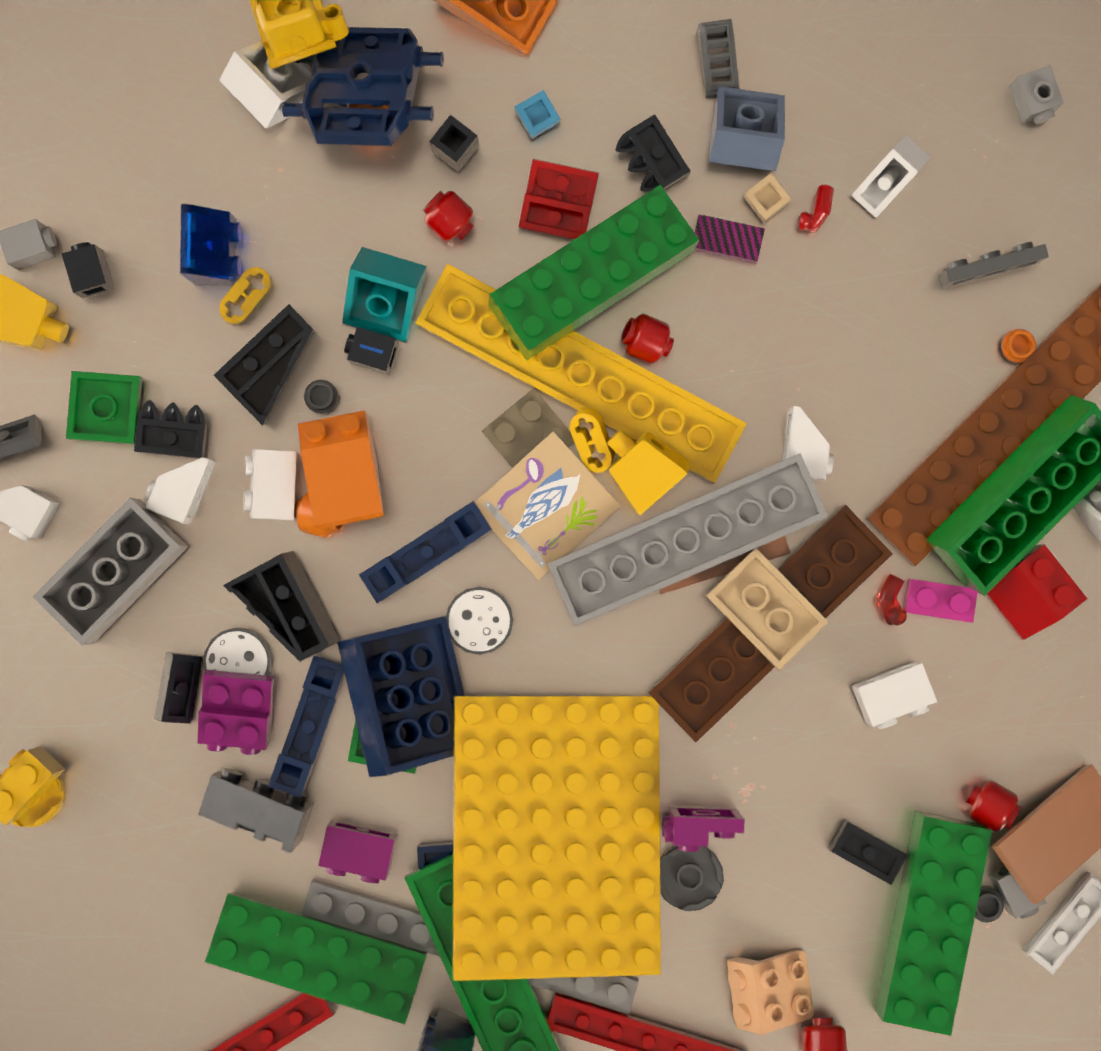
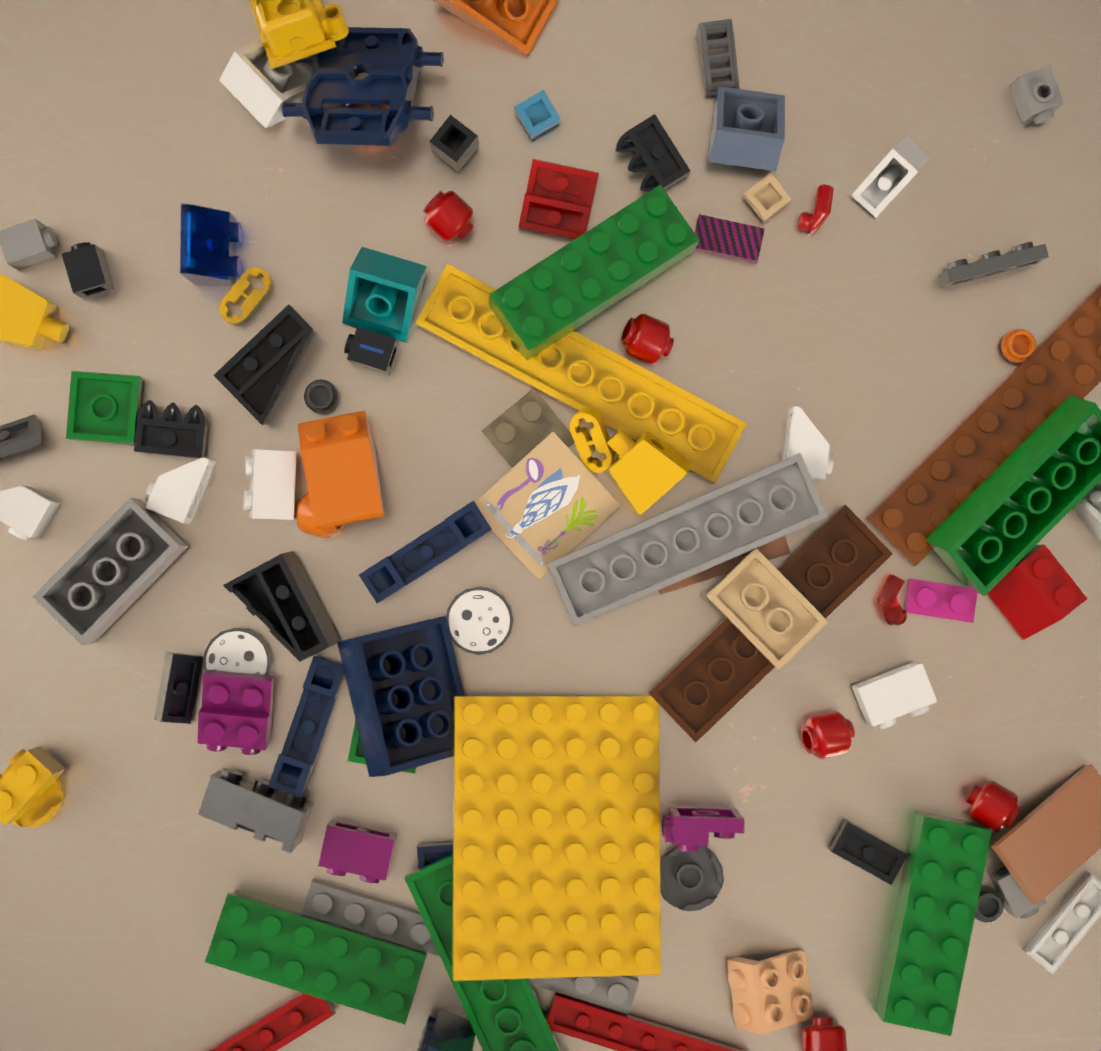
(827, 734): none -> red head

